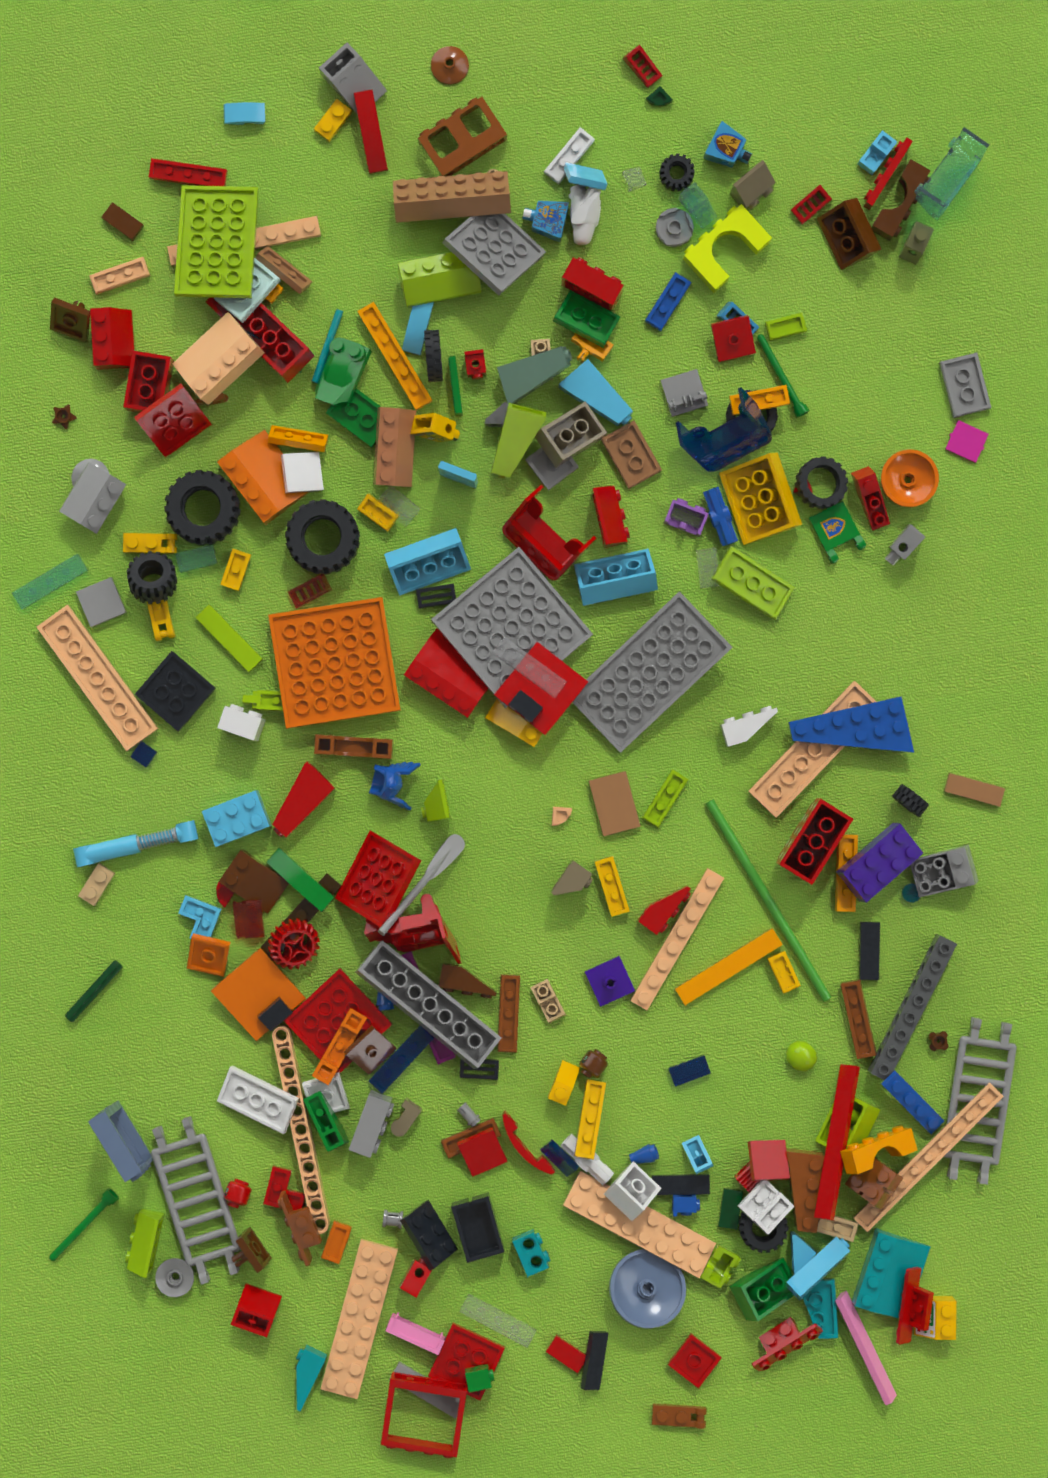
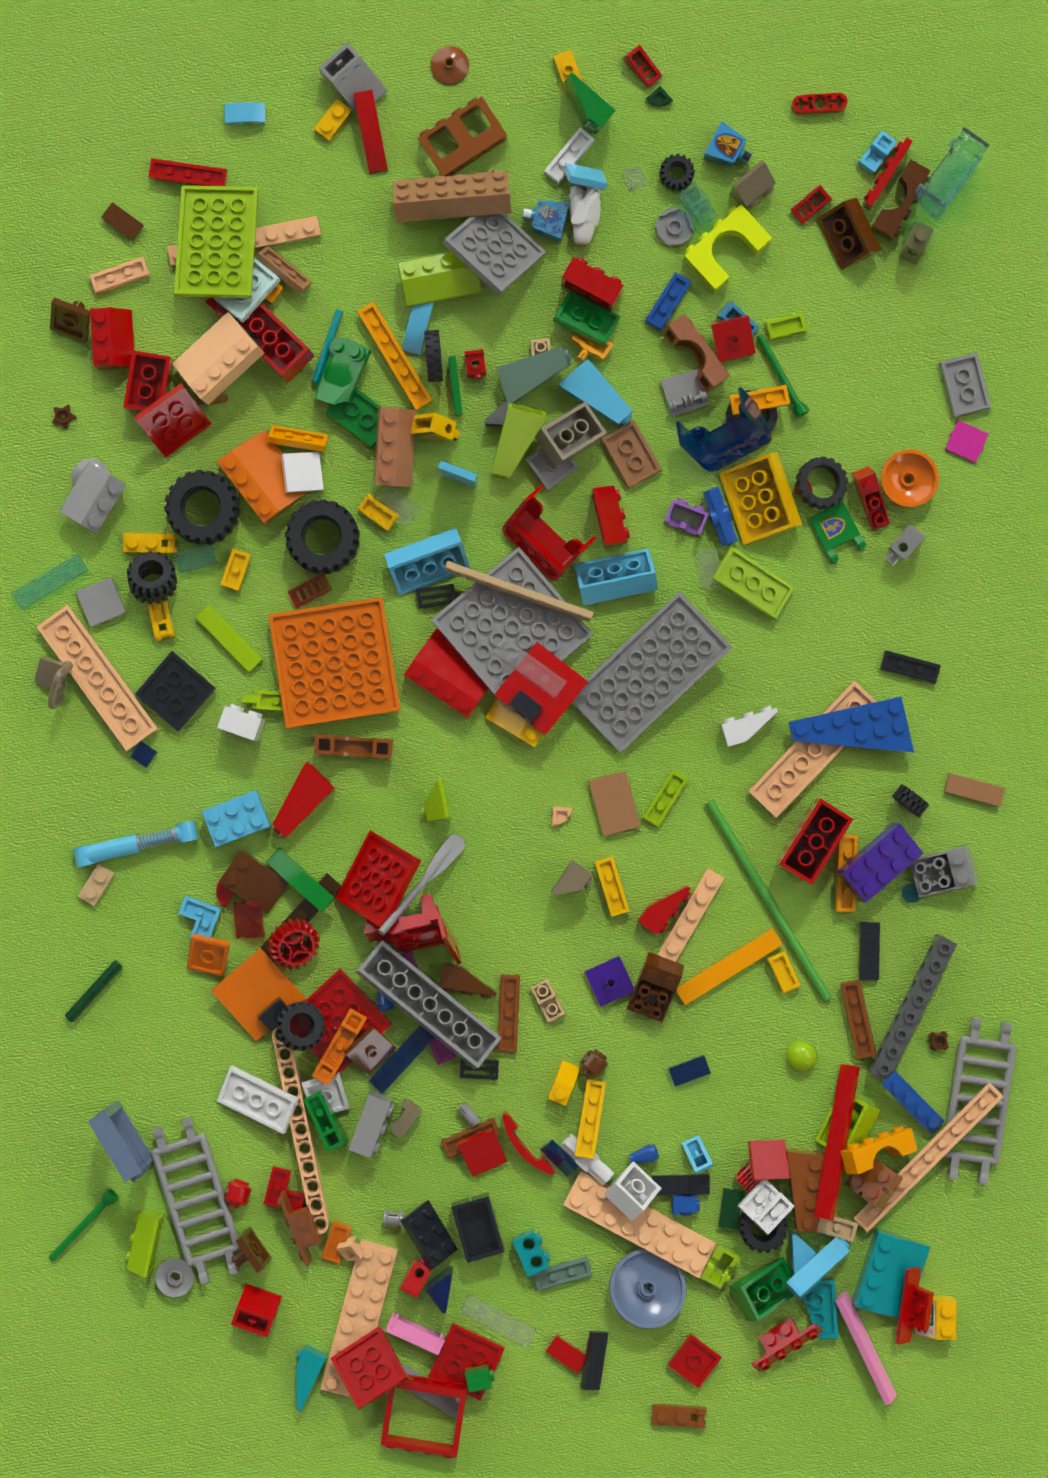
(53, 676): none -> dark tan piece
(316, 1020): none -> black tyre
(350, 1249): none -> light nougat tile
(369, 1367): none -> red plate
(388, 781): blue helmet -> none
(439, 1288): none -> clear blue slope
(518, 591): none -> tan tile
(562, 1273): none -> sand green tile
(565, 65): none -> yellow plate
(590, 107): none -> green slope
(655, 986): none -> reddish brown slope
(684, 334): none -> dark orange arch
(805, 99): none -> red beam
(910, 666): none -> black tile

